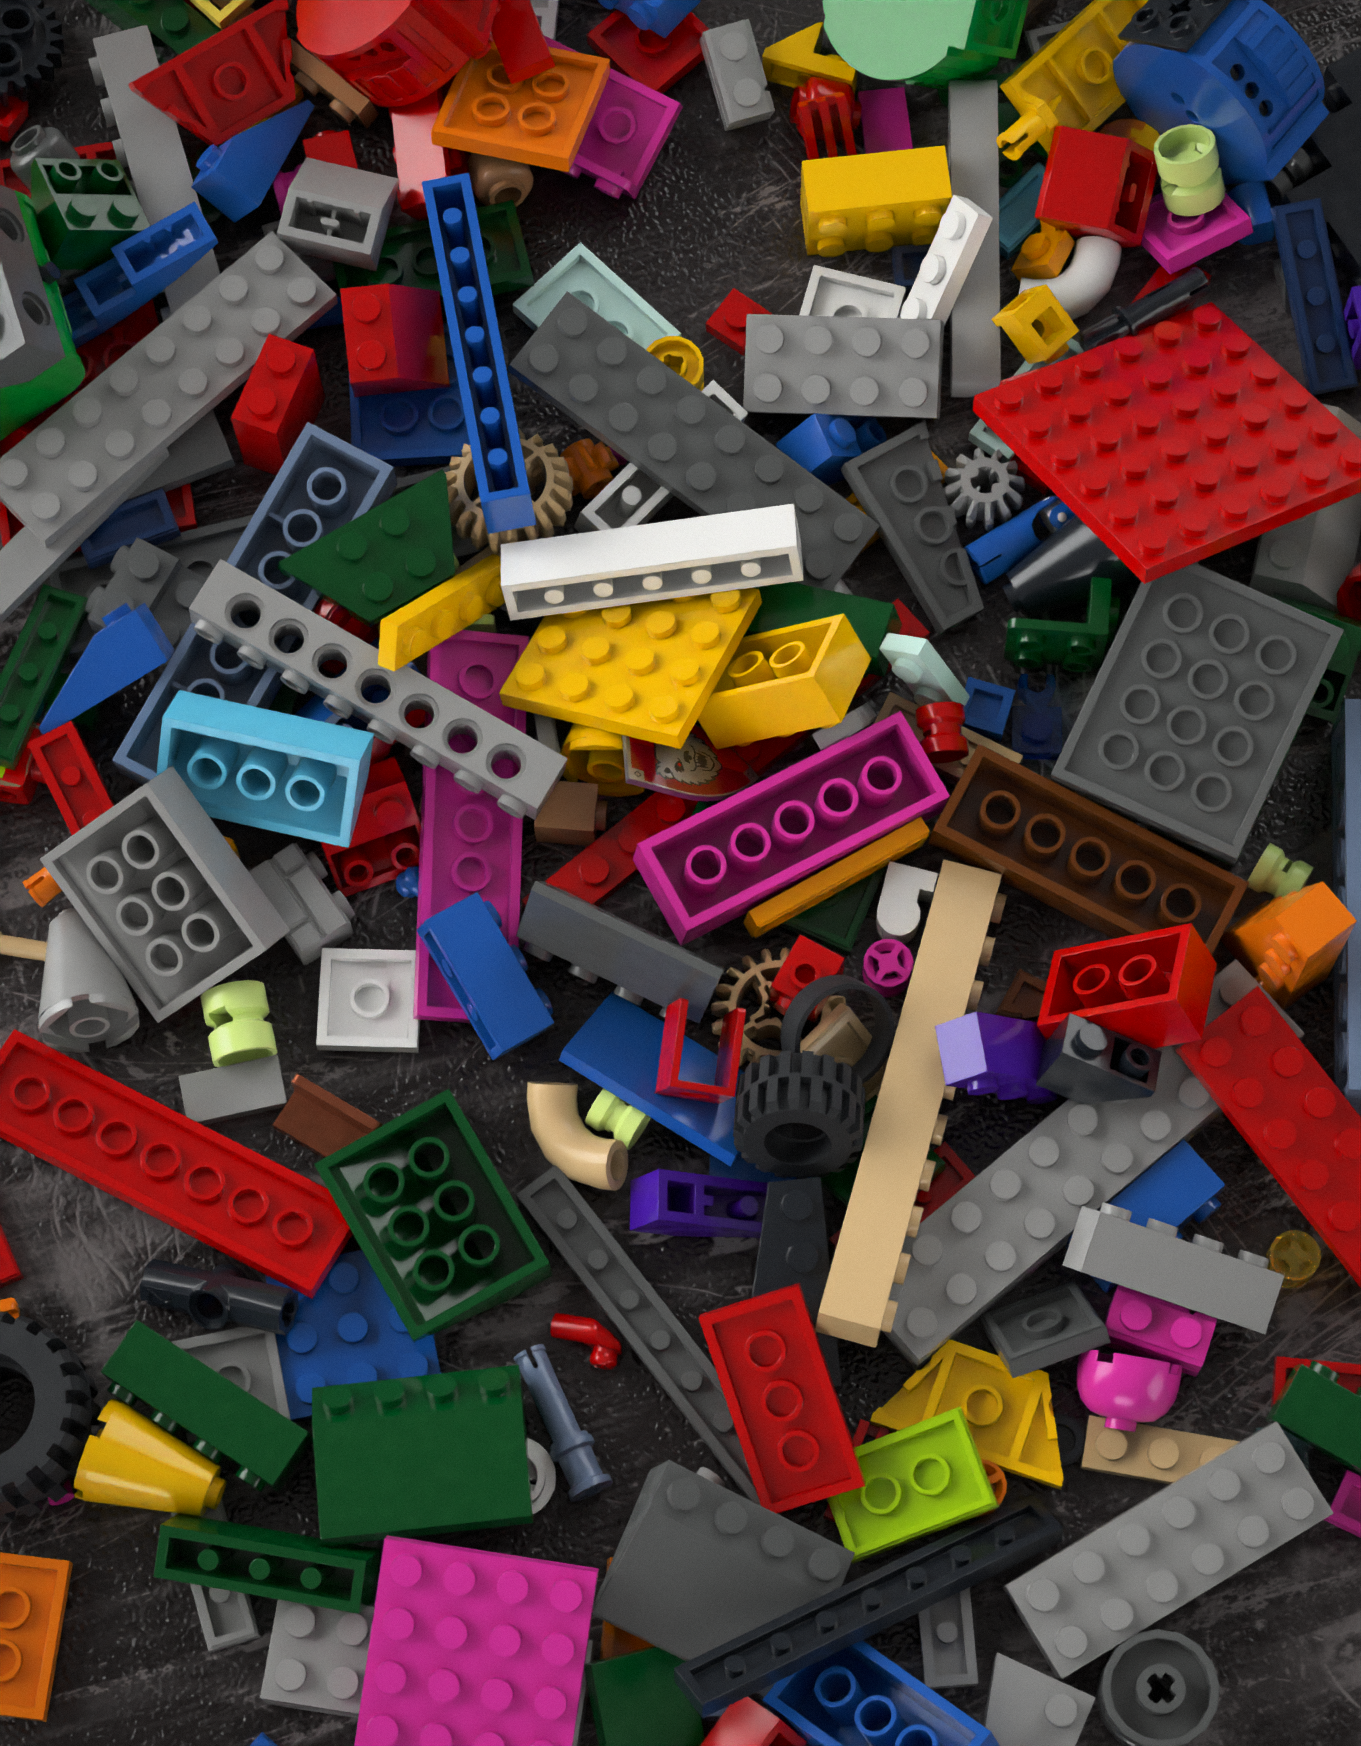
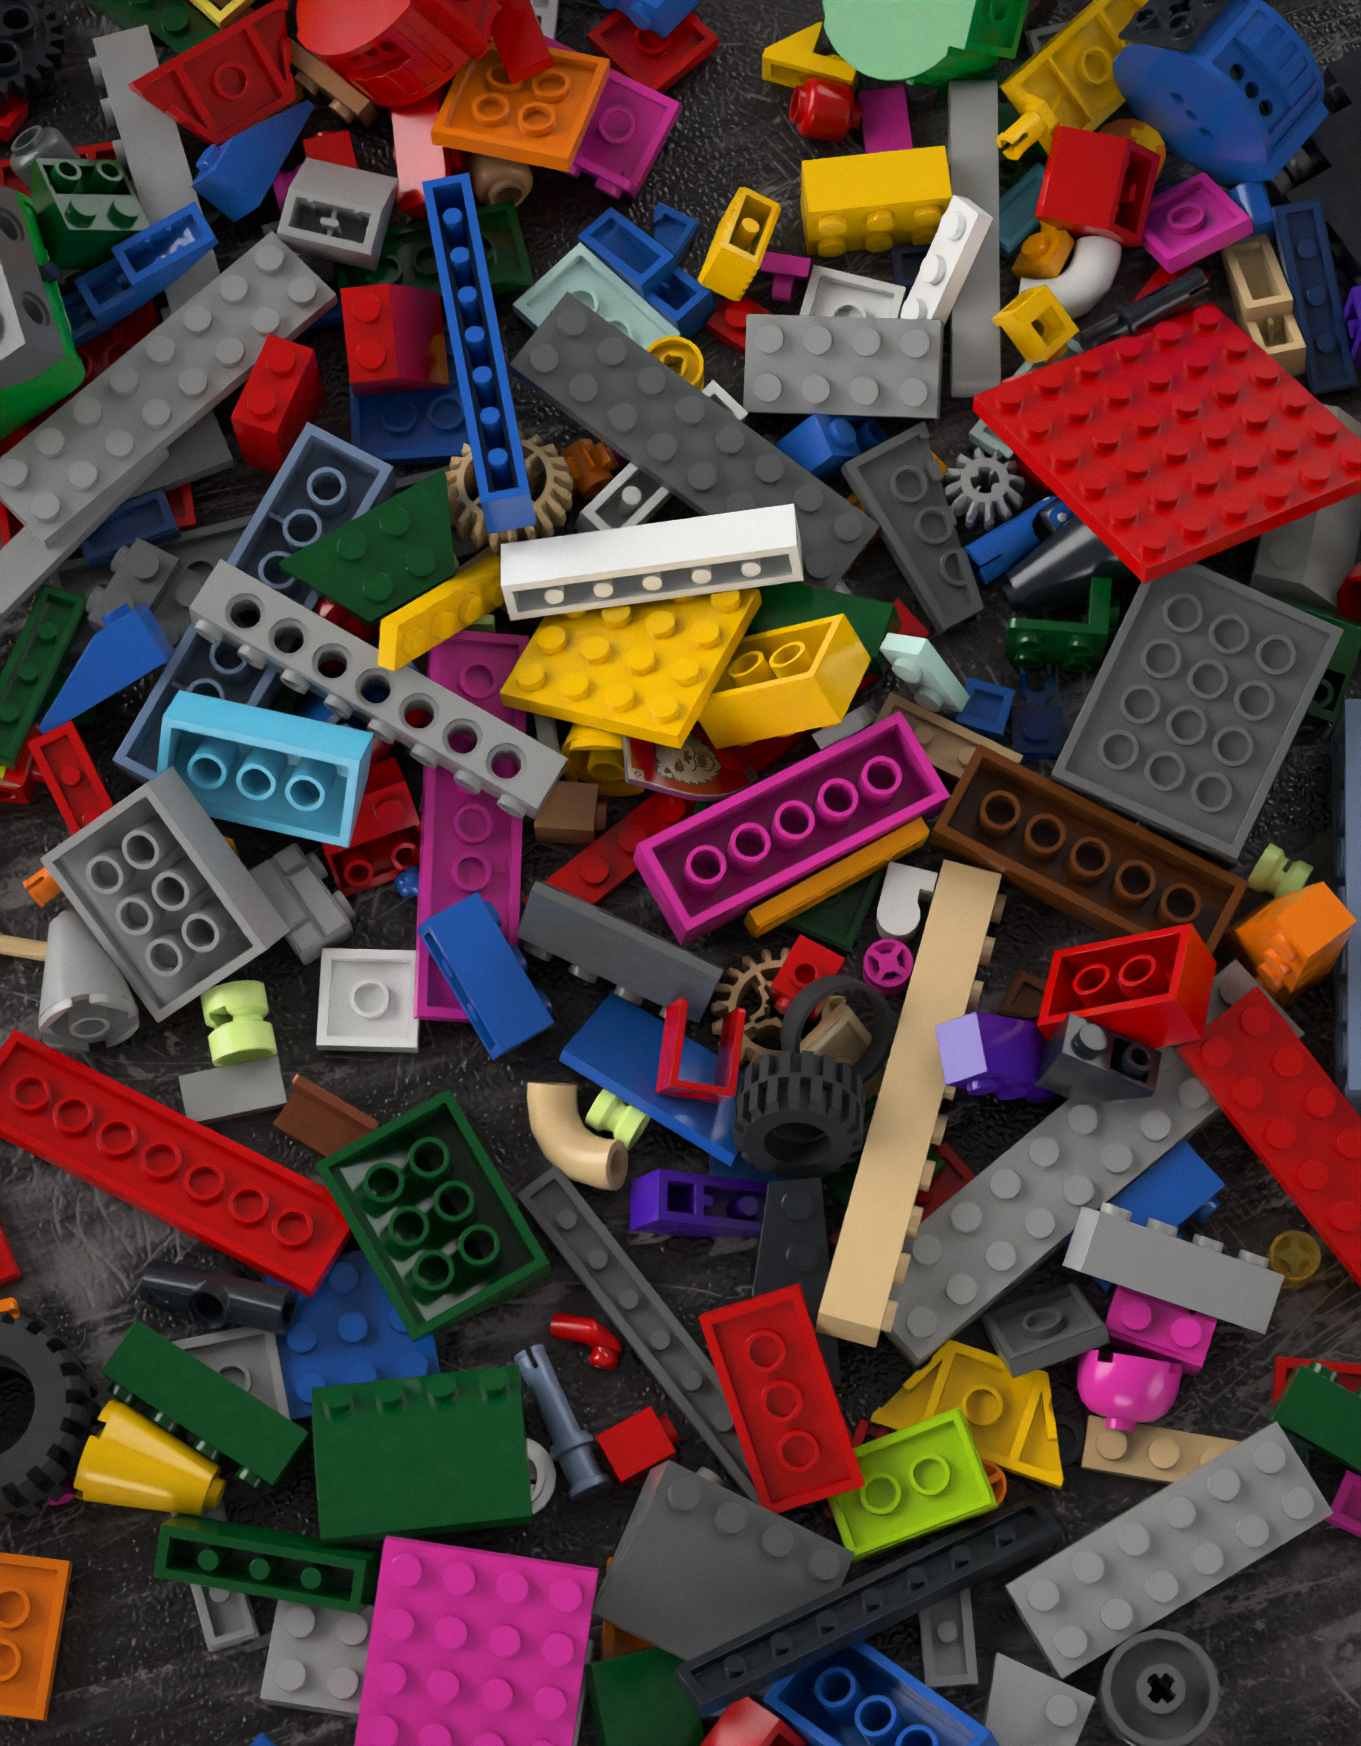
(638, 1446): none -> red brick
(649, 271): none -> blue slope
(674, 230): none -> blue tile
(736, 74): light grey brick -> none
(739, 244): none -> yellow brick
(785, 271): none -> dark pink tile
(822, 103): red tile -> none
(941, 731): red wheel -> none
(1189, 170): yellowish green wheel -> none
(1264, 301): none -> tan slope

